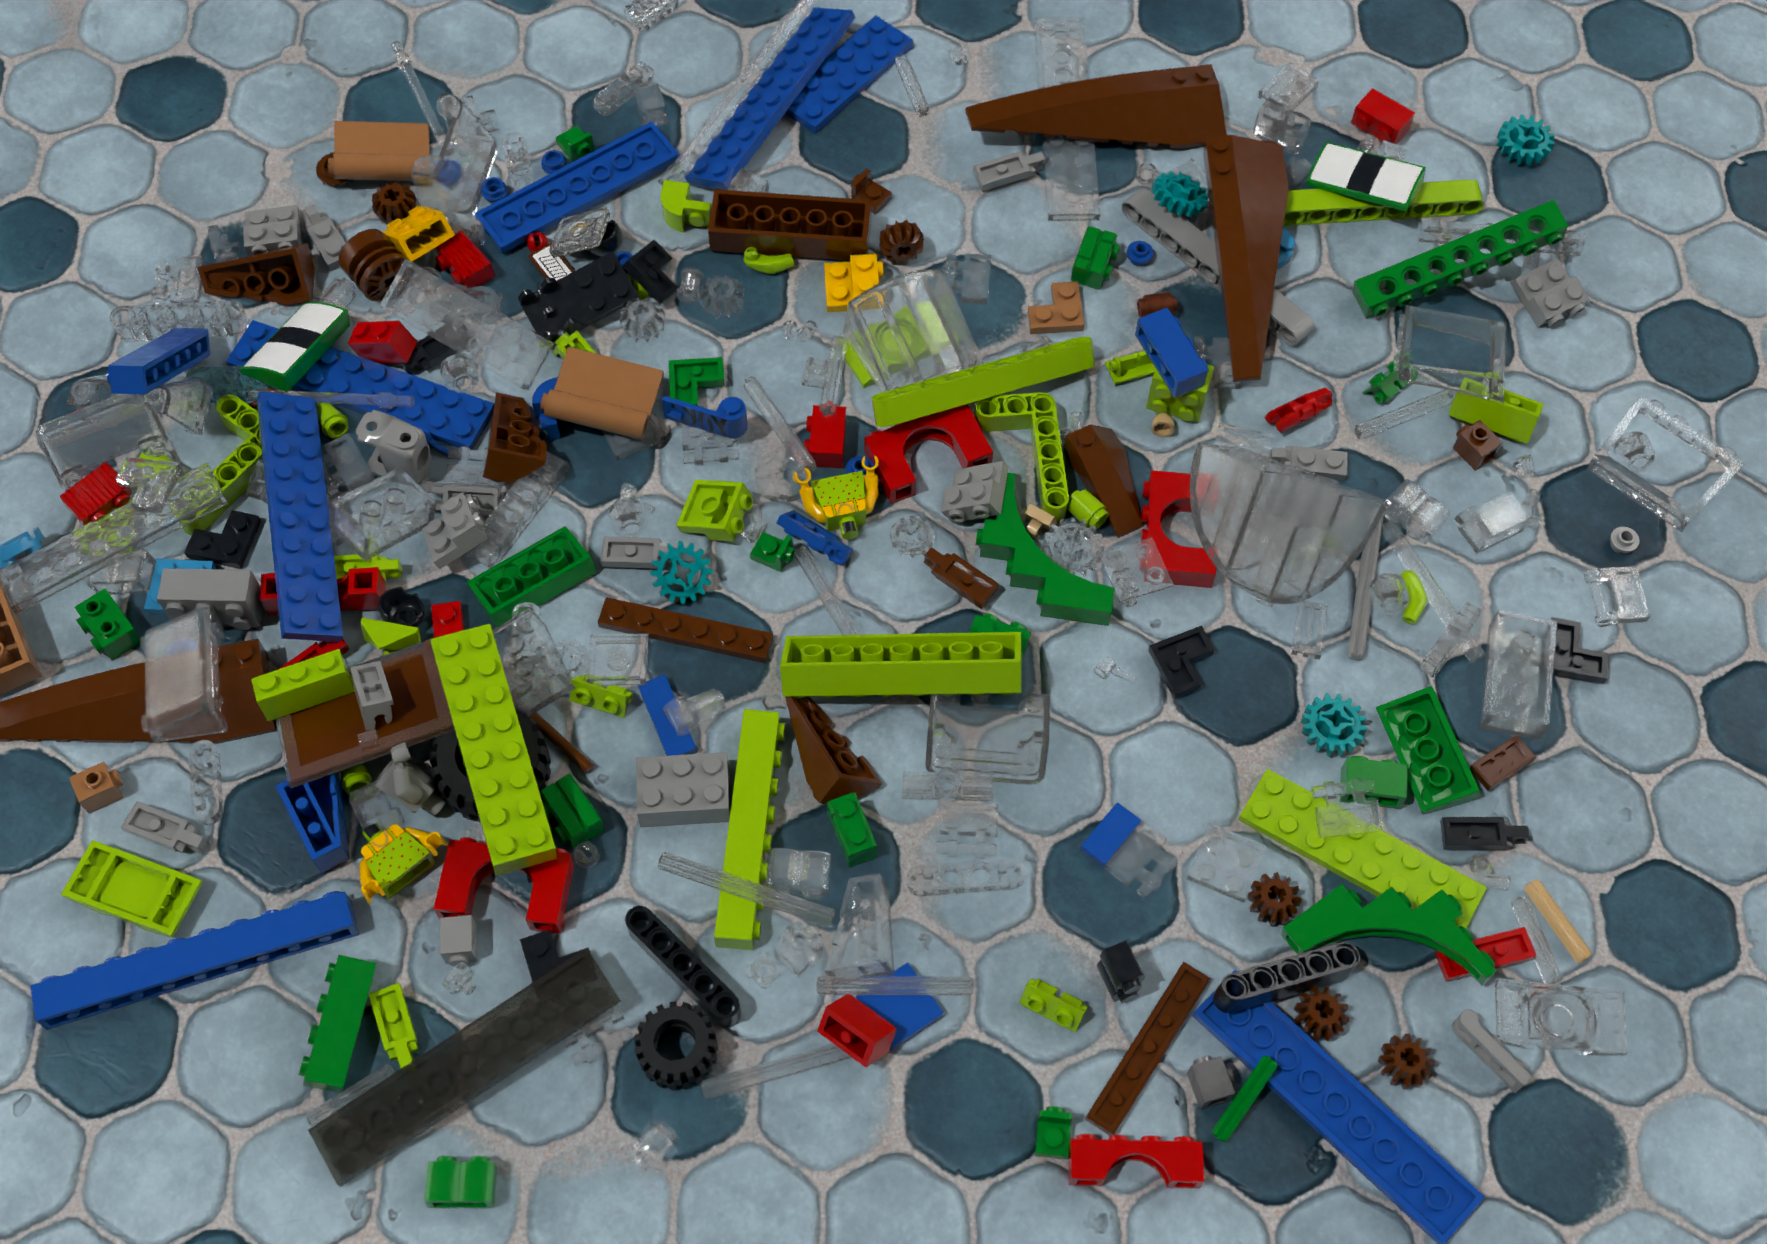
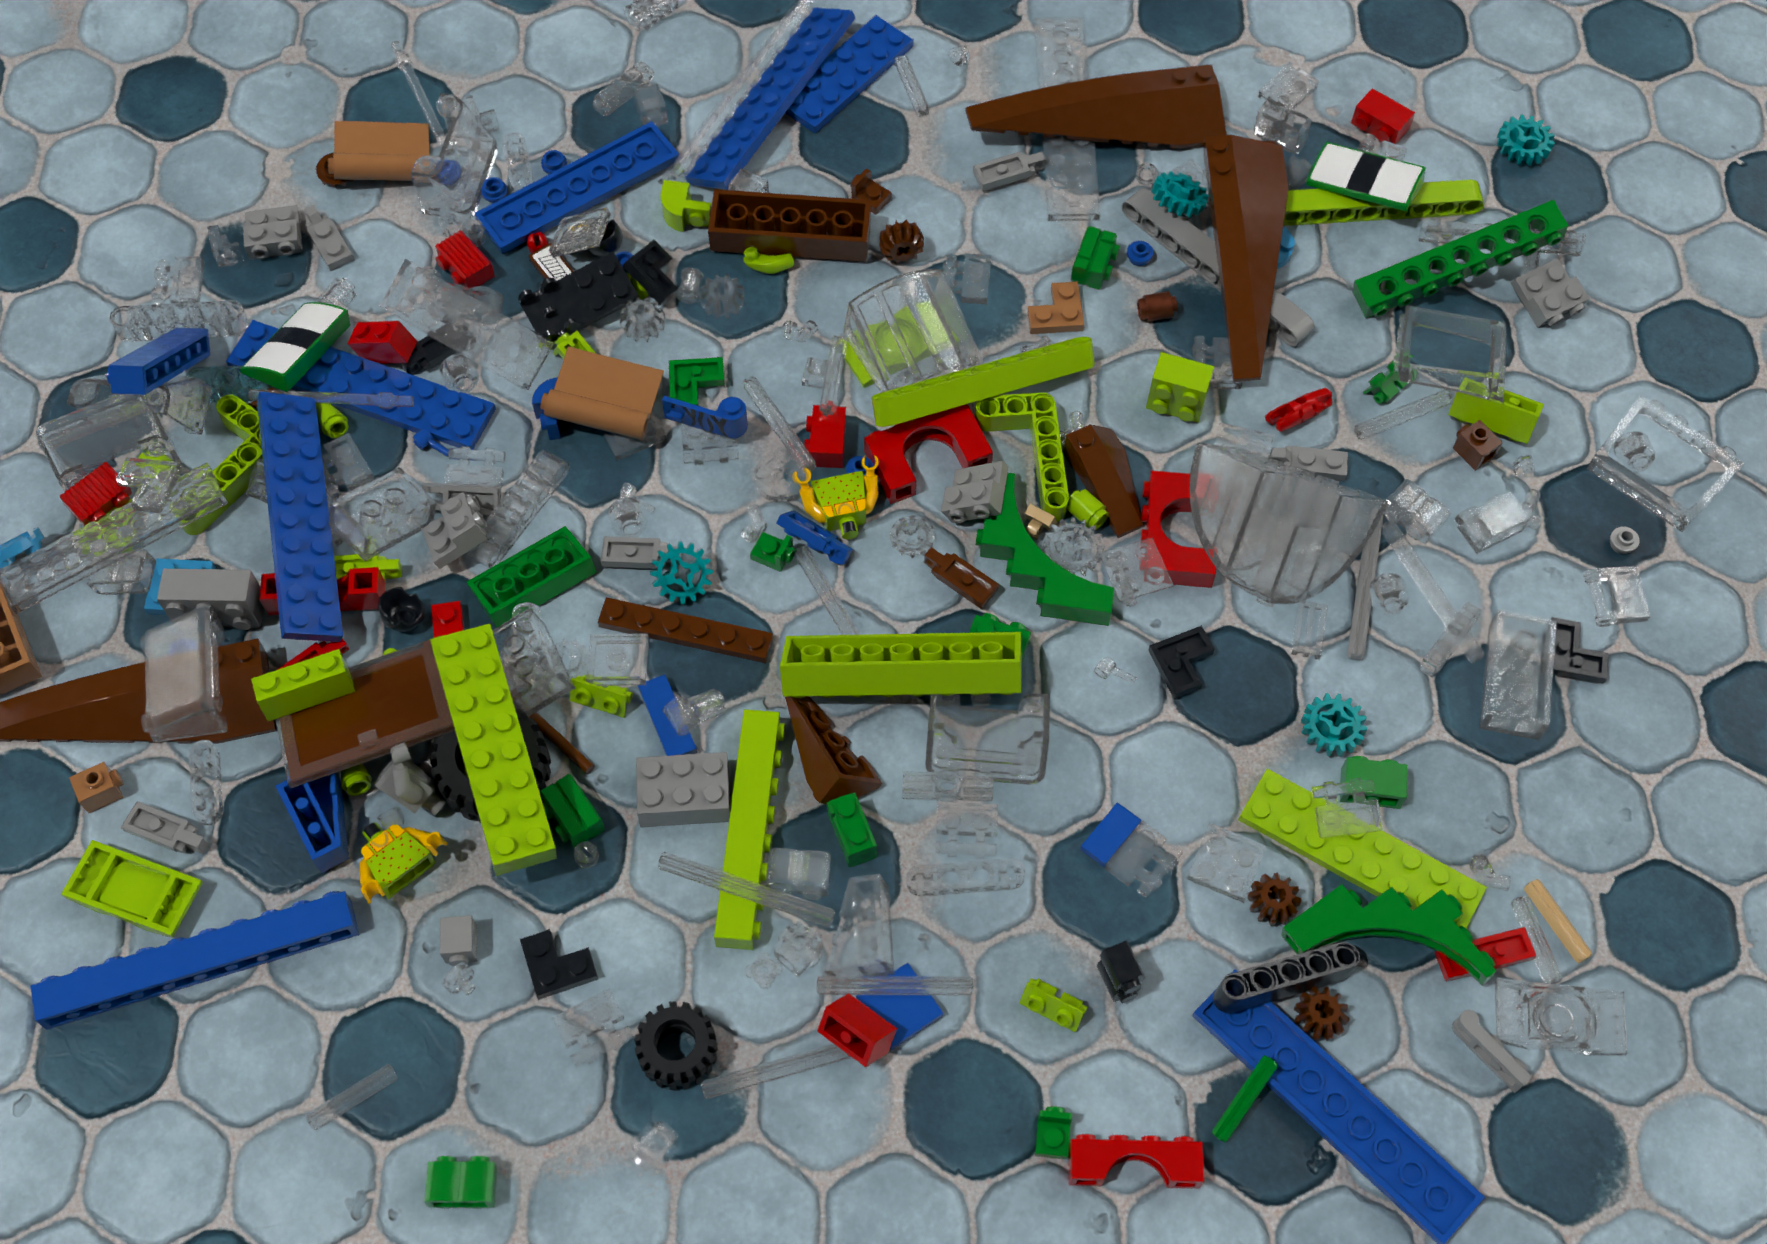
(108, 625): green brick -> none
(225, 548): black plate -> none
(270, 276): reddish brown wedge -> none
(339, 1024): green brick -> none
(370, 805): clear brick -> none
(371, 262): reddish brown wheel -> none
(372, 693): light grey hinge -> none
(389, 635): lime slope -> none
(393, 202): reddish brown gear -> none
(394, 1023): lime hinge -> none
(396, 444): light grey piece -> none
(419, 232): yellow brick -> none
(462, 1067): clear smoke plate -> none
(470, 862): red arch -> none
(513, 441): reddish brown wedge -> none
(575, 143): green bracket -> none
(676, 953): black beam -> none
(715, 509): lime plate -> none
(850, 279): yellow plate -> none
(1129, 367): lime hinge -> none
(1147, 1049): reddish brown tile -> none
(1166, 427): tan hinge -> none
(1171, 352): blue brick -> none
(1211, 1081): flat silver brick -> none
(1414, 1055): reddish brown gear -> none
(1417, 597): lime arm -> none
(1430, 750): green slope -> none
(1481, 833): black hinge -> none
(1502, 762): reddish brown plate -> none

